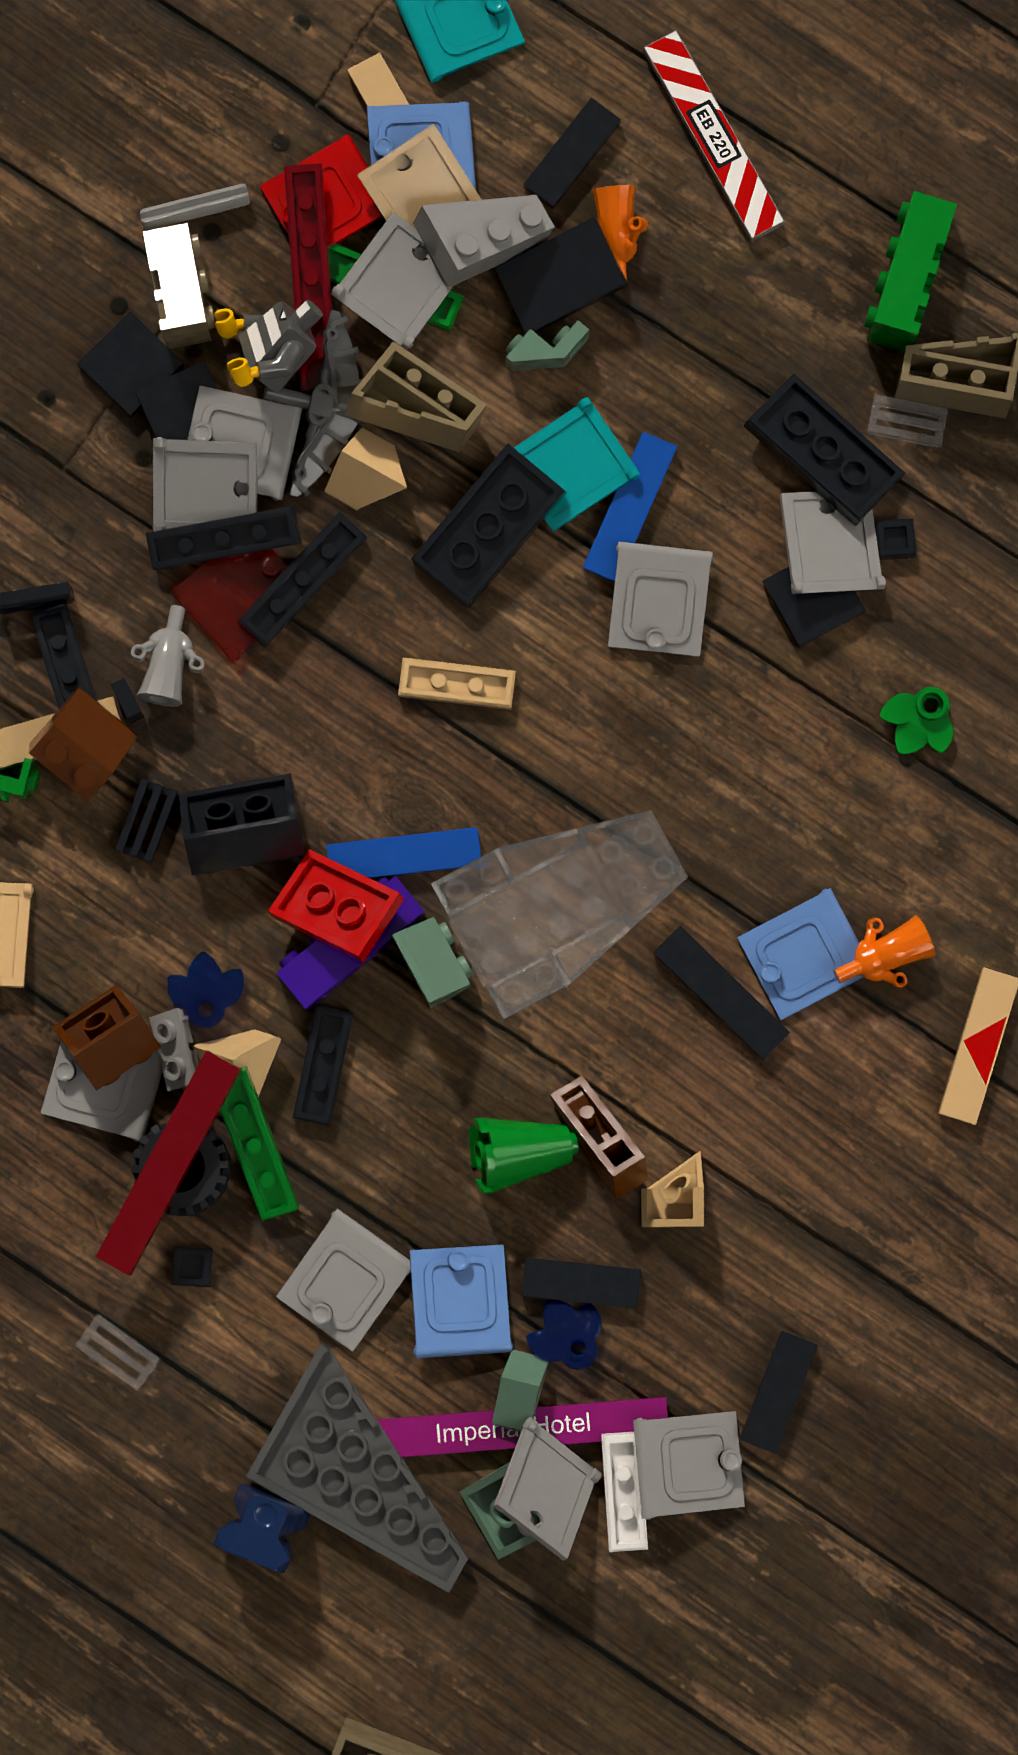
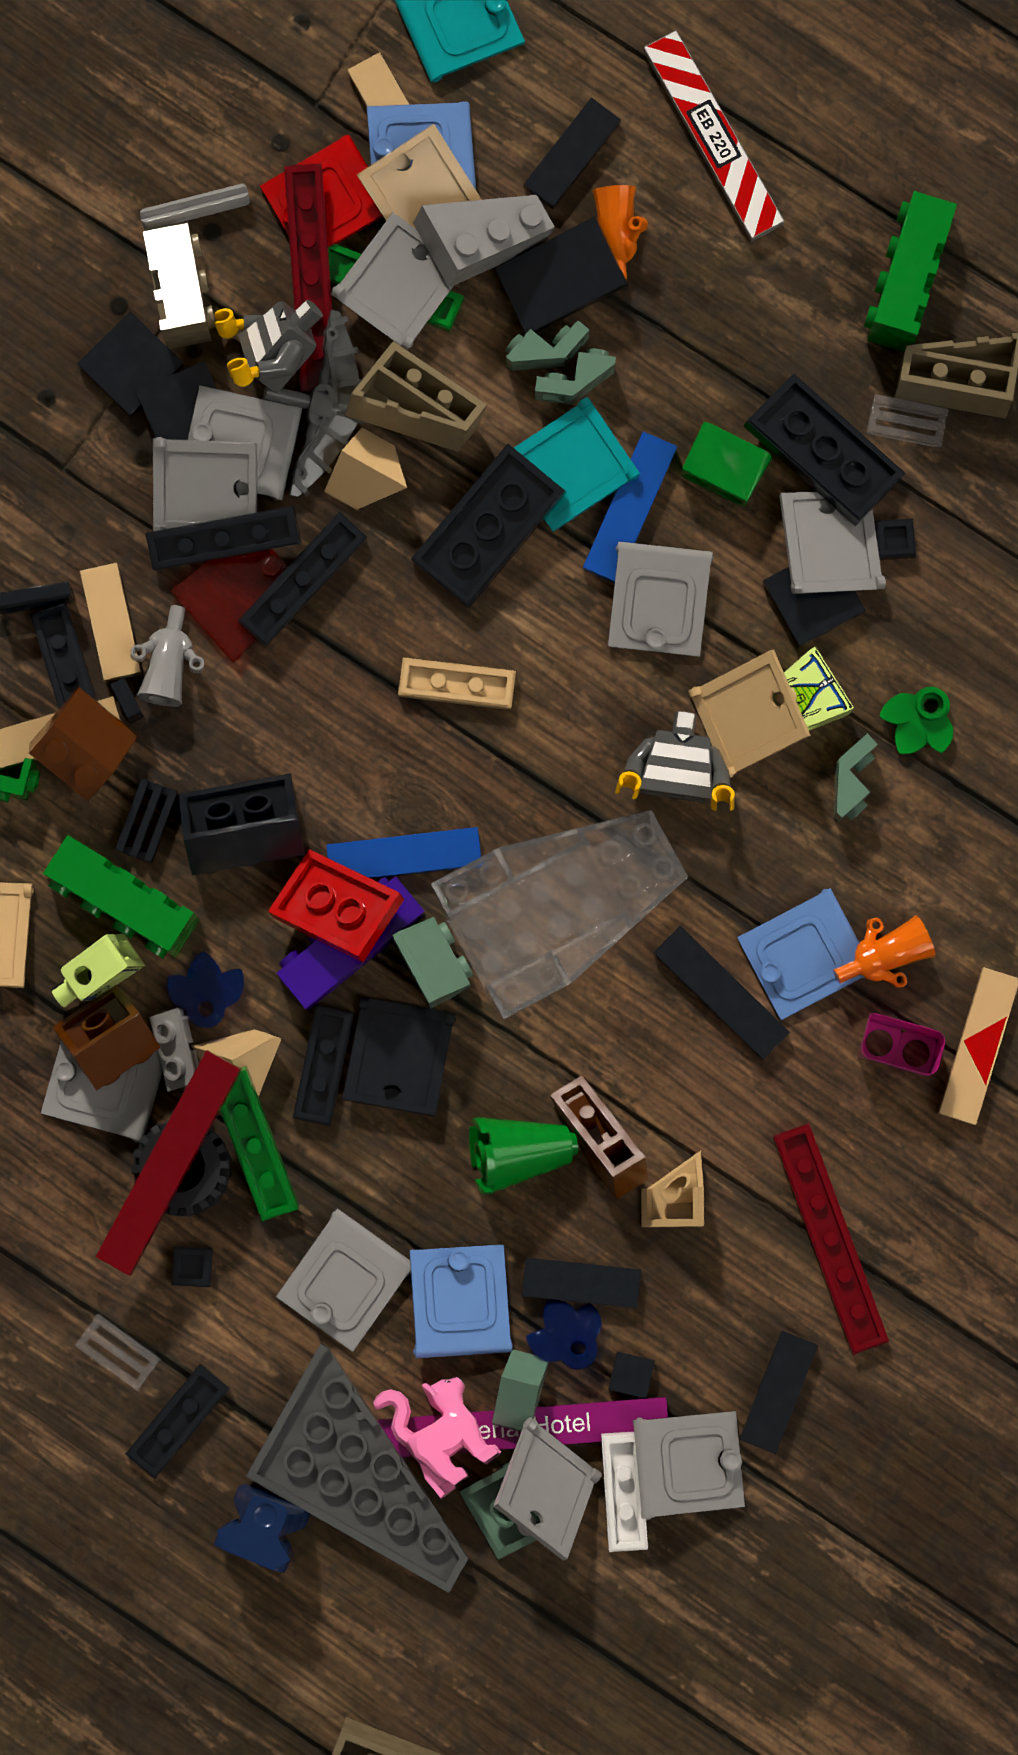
(110, 621): none -> tan tile
(110, 962): none -> yellowish green torso
(121, 897): none -> green wedge
(177, 1421): none -> black tile
(400, 1049): none -> black container
(444, 1438): none -> bright pink animal
(591, 370): none -> sand green slope
(631, 1374): none -> black tile
(678, 766): none -> torso
(725, 464): none -> green piece
(743, 716): none -> tan container
(817, 691): none -> yellowish green torso
(830, 1239): none -> dark red tile
(848, 789): none -> sand green slope
(913, 1032): none -> dark pink piece

